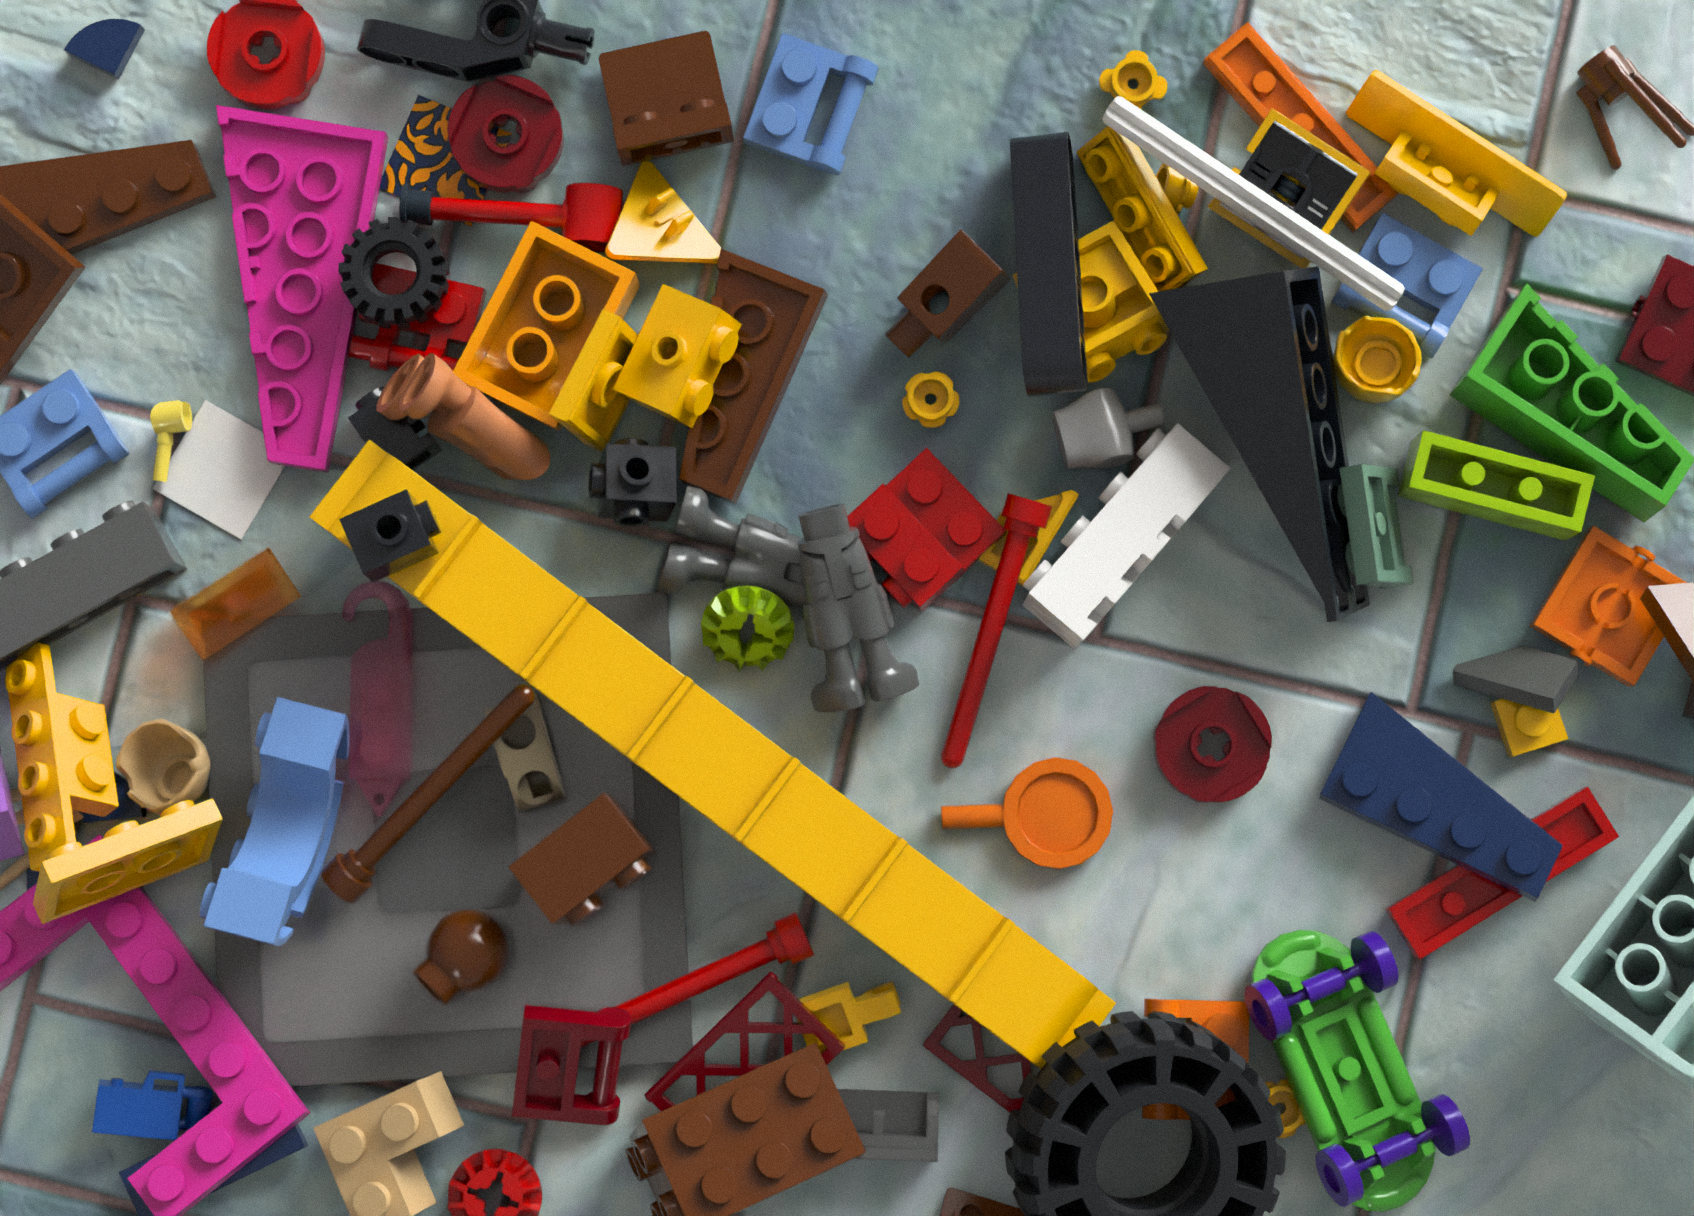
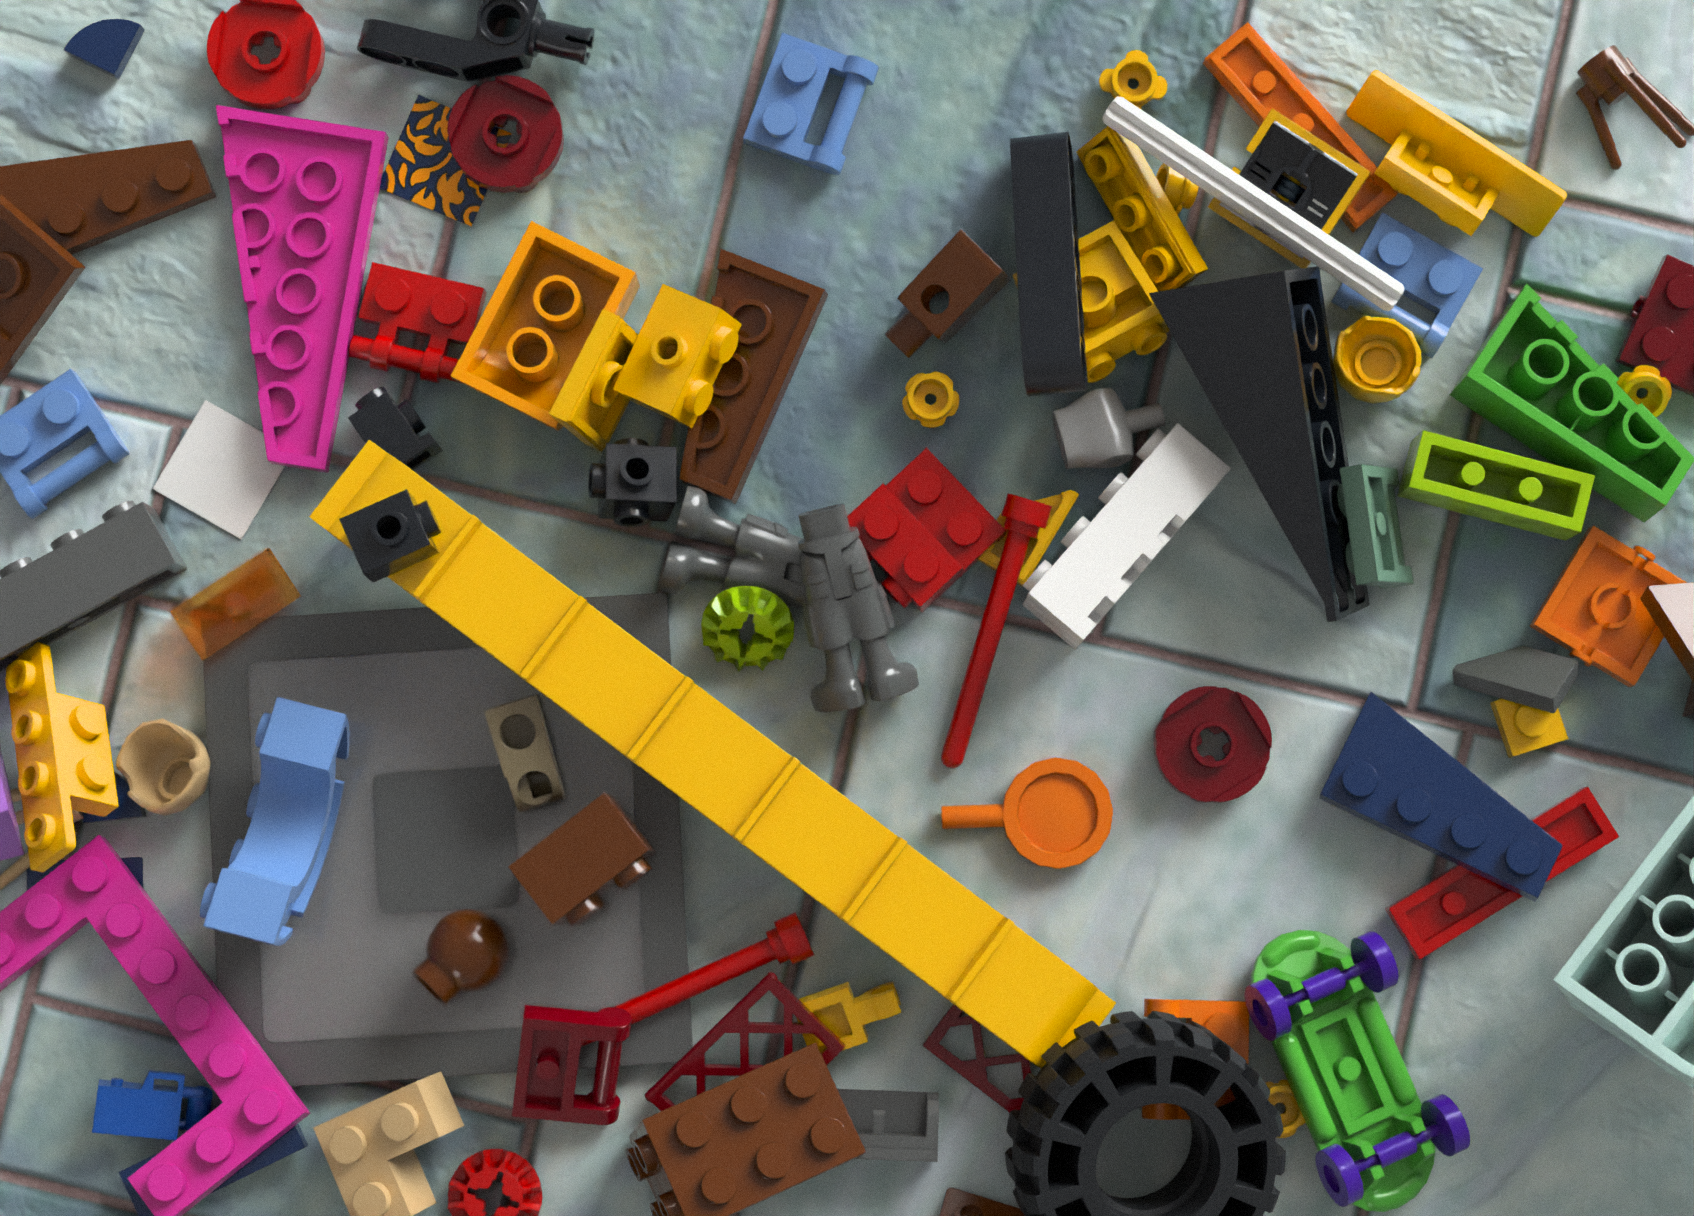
(126, 859): yellow plate -> none
(168, 419): light yellow hand -> none
(351, 873): reddish brown piece -> none
(378, 242): black tyre -> none
(381, 699): clear pink plate -> none
(463, 418): nougat piece -> none
(585, 215): red piece -> none
(659, 225): yellow piece -> none
(665, 98): reddish brown bracket -> none
(1657, 387): none -> yellow plate

